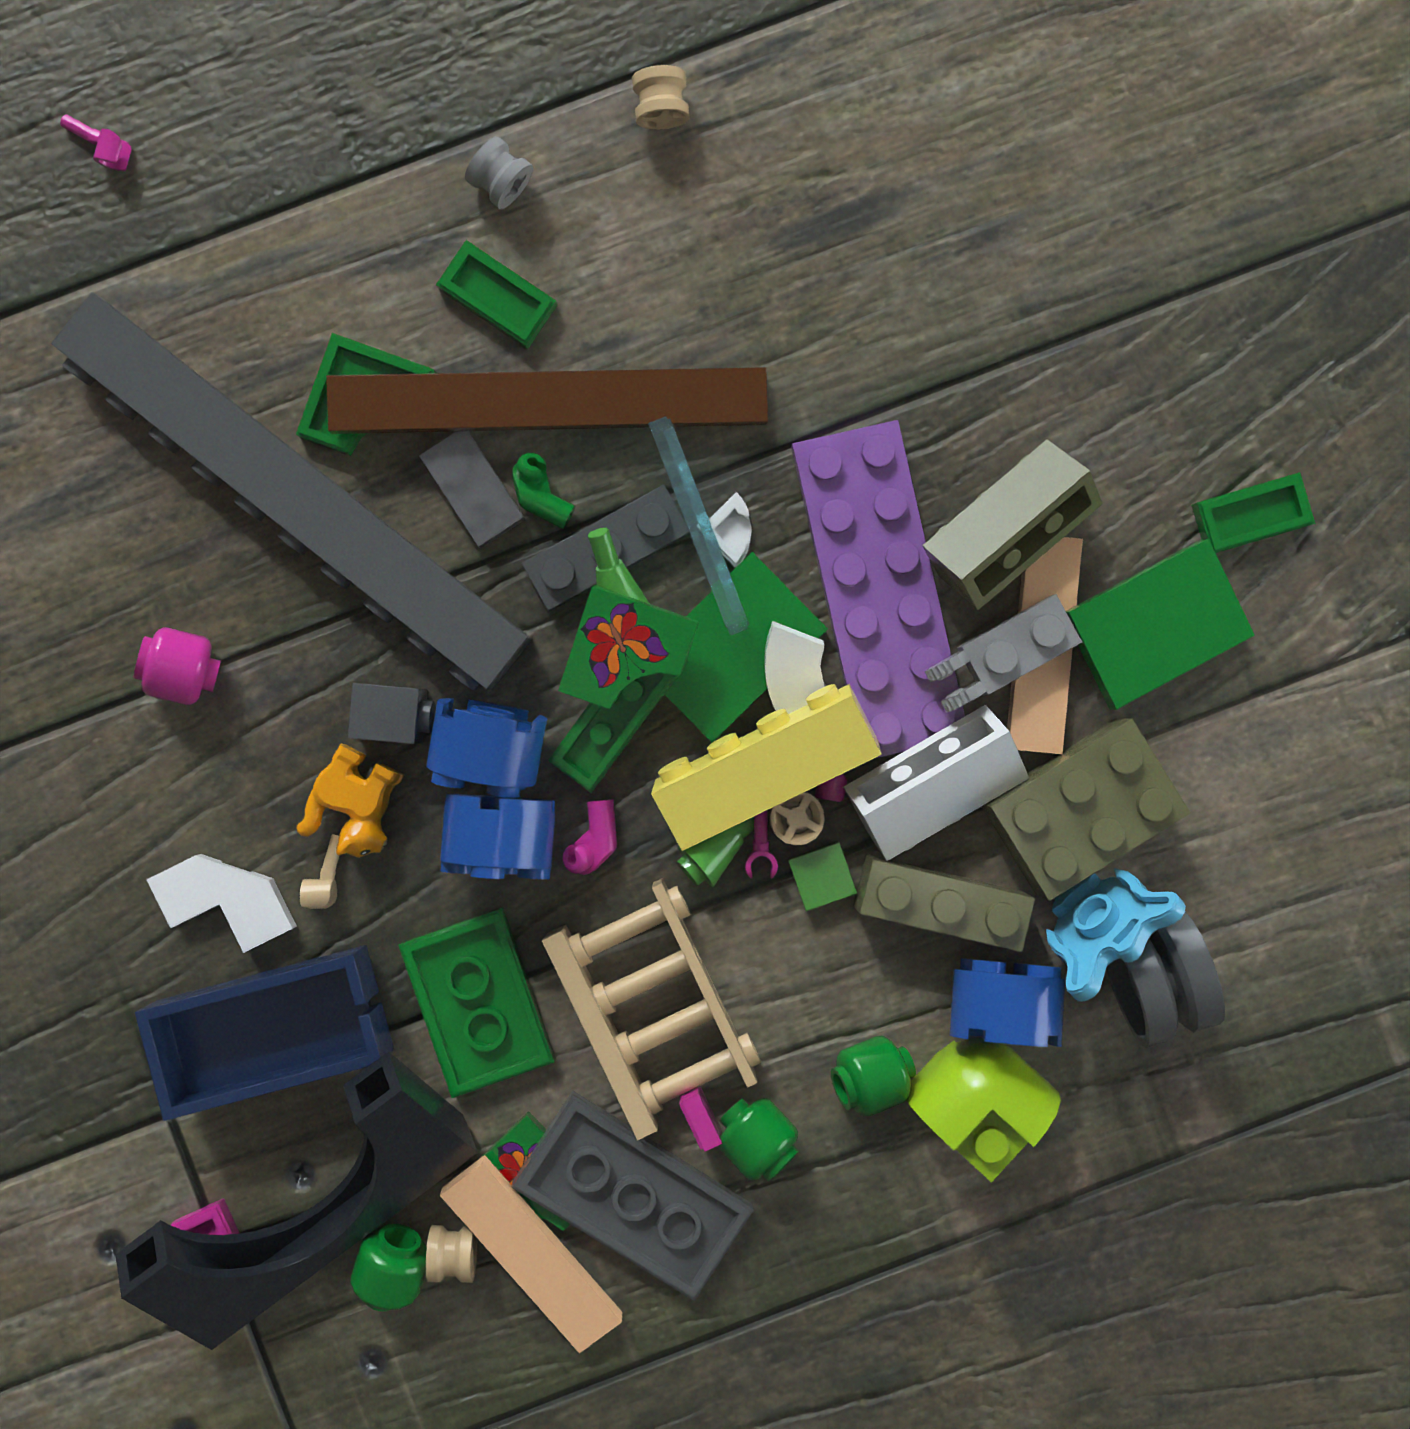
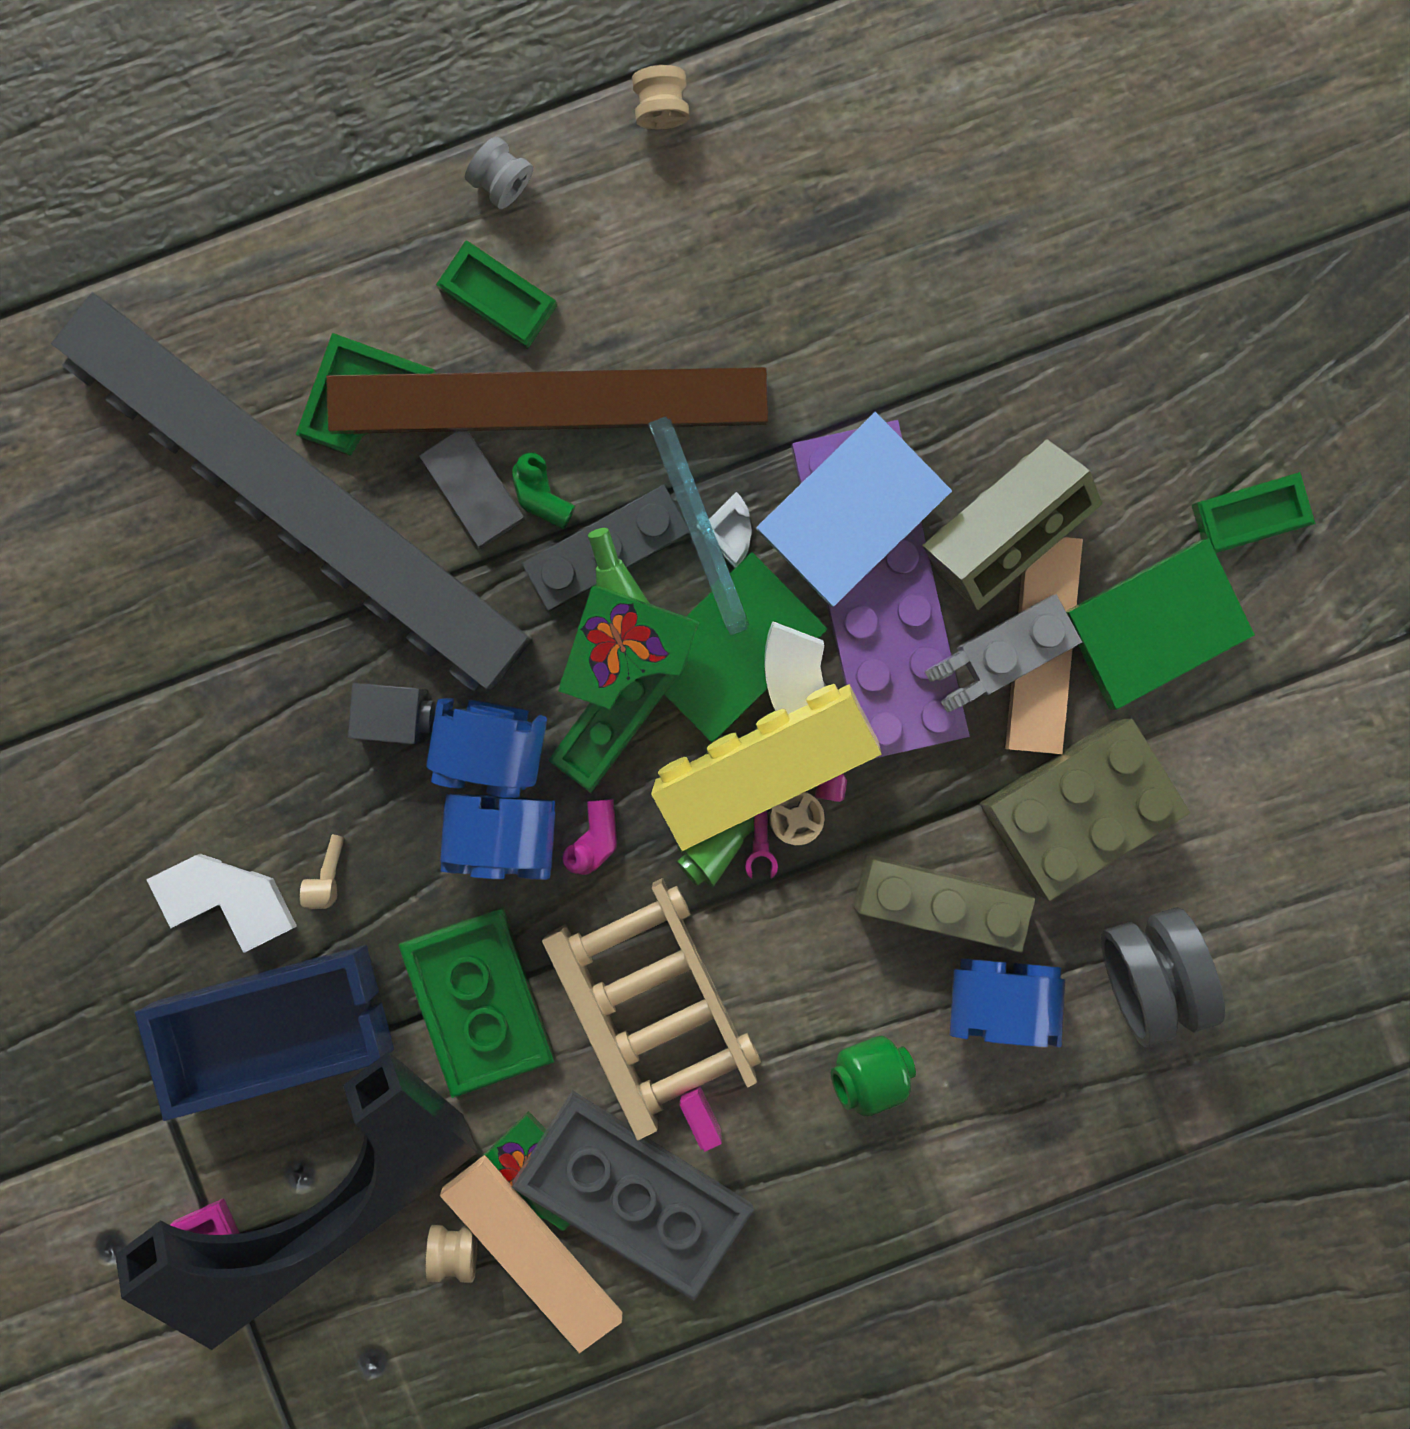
(109, 150): dark pink hand -> none
(176, 666): dark pink head -> none
(362, 799): light orange animal -> none
(389, 1267): green head -> none
(758, 1138): green head -> none
(822, 876): bright green tile -> none
(853, 509): none -> light blue tile
(937, 782): white brick -> none
(984, 1102): lime brick -> none
(1106, 923): medium azure tile -> none

